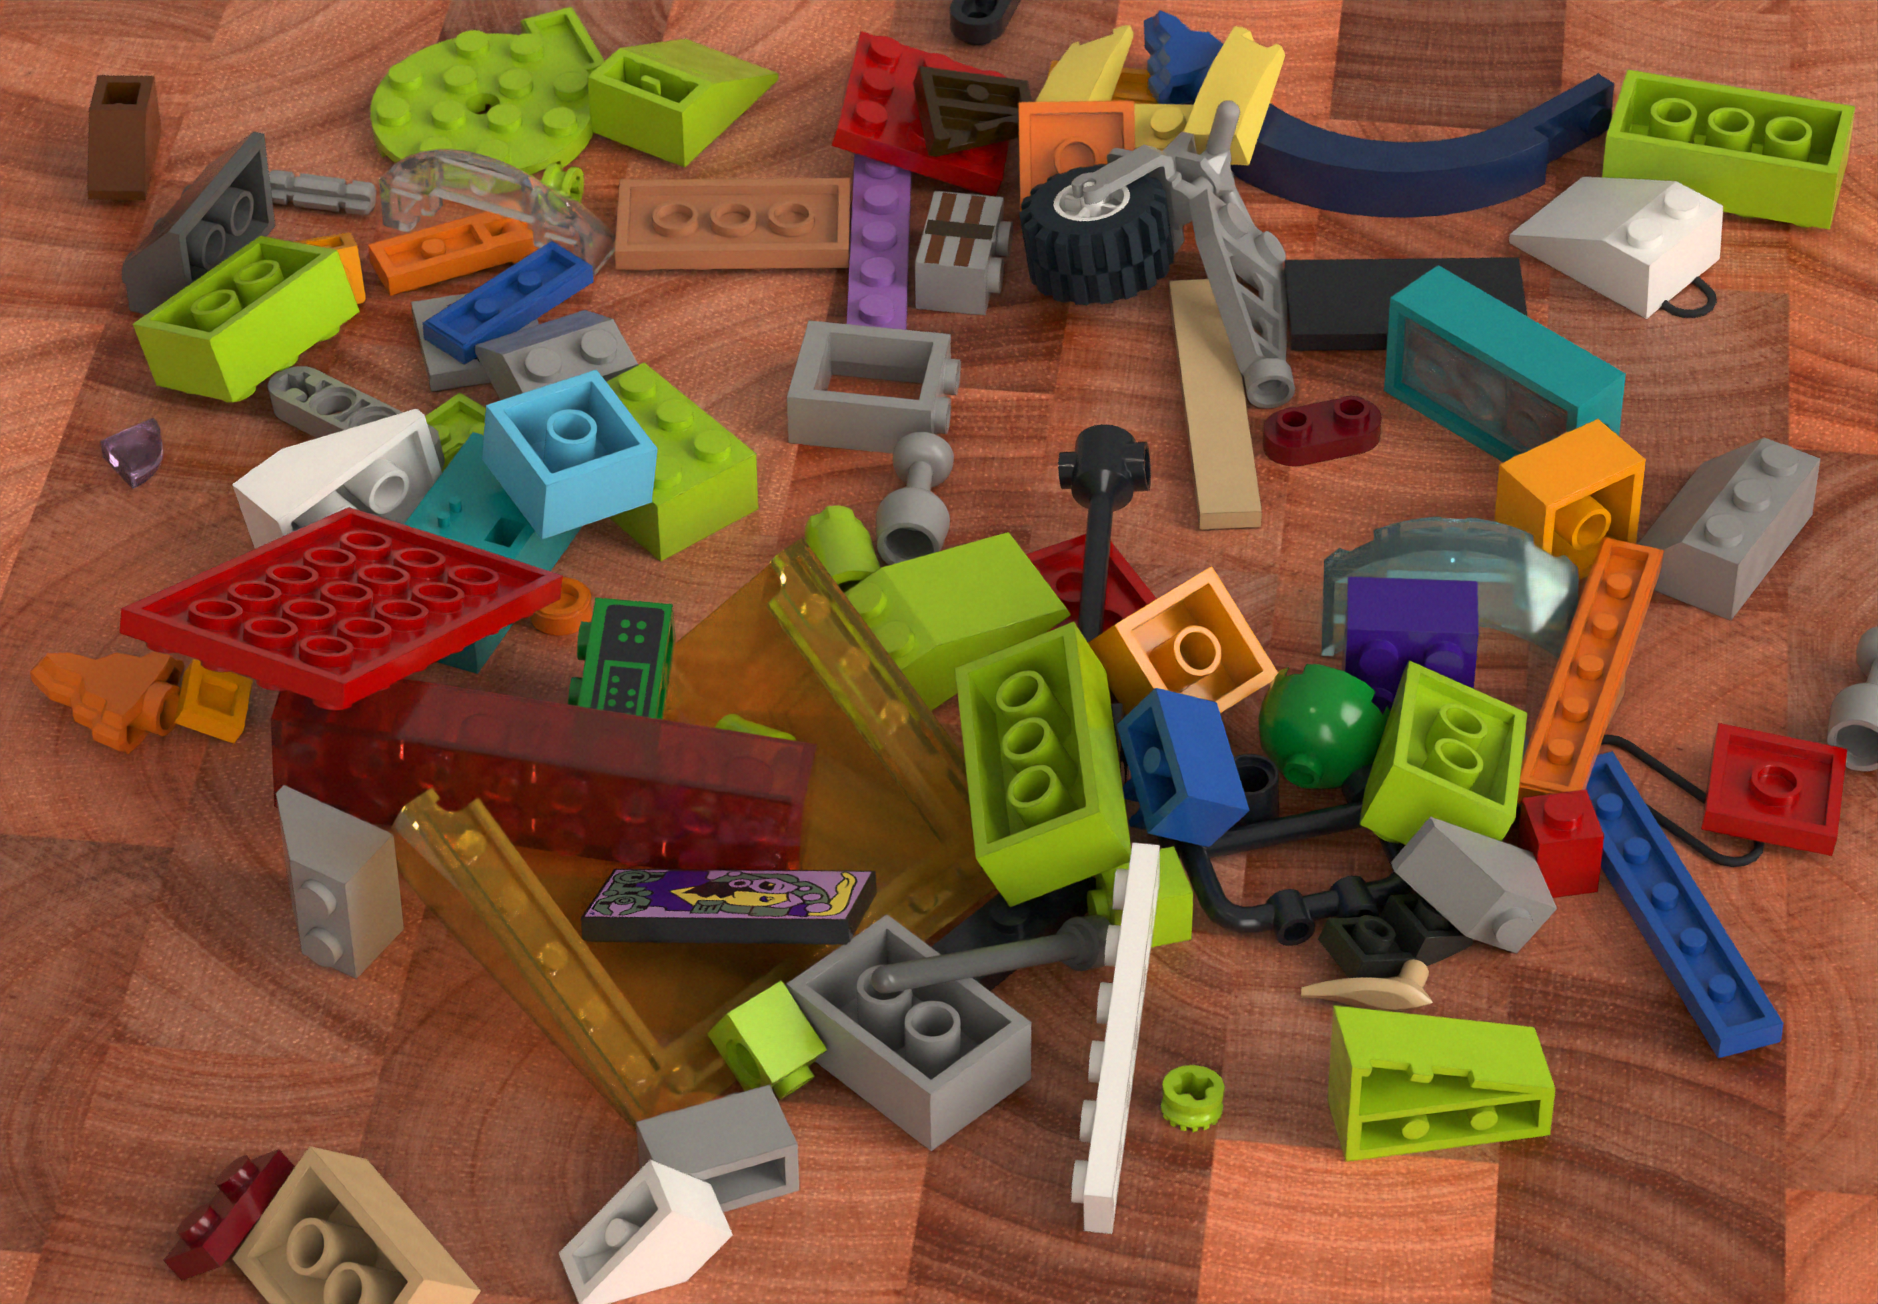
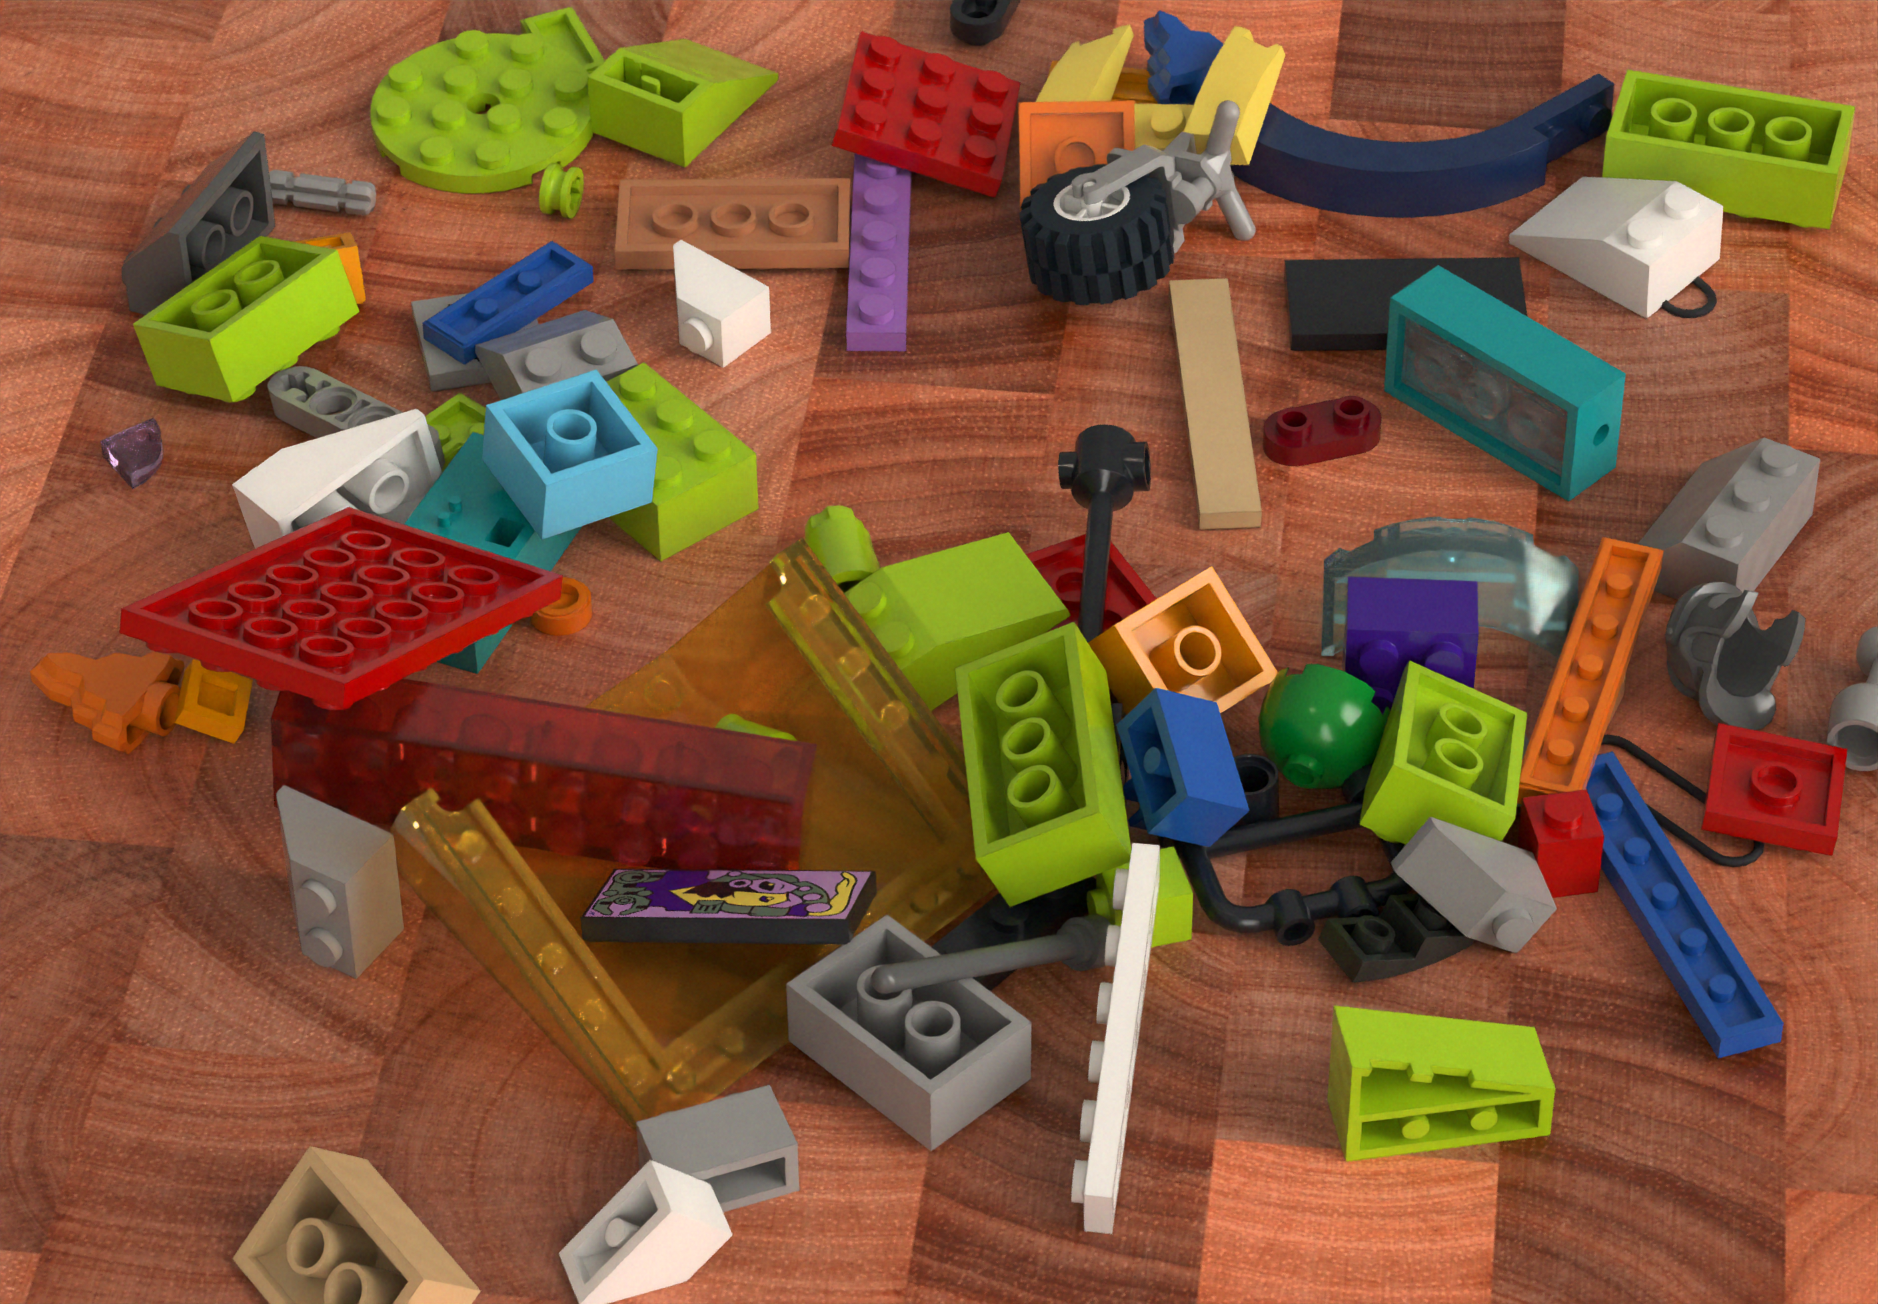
(122, 137): reddish brown slope -> none
(219, 1226): dark red plate -> none
(423, 179): clear windscreen -> none
(449, 251): orange plate -> none
(625, 658): brick -> none
(717, 306): none -> white slope
(768, 1042): lime brick -> none
(864, 420): light grey window -> none
(913, 518): light grey piece -> none
(962, 253): light grey brick -> none
(967, 109): dark brown wing -> none
(1182, 1108): lime bush -> none
(1235, 245): light grey plate -> none
(1382, 994): tan bar -> none
(1574, 493): light orange brick -> none
(1725, 657): none -> dark grey helmet

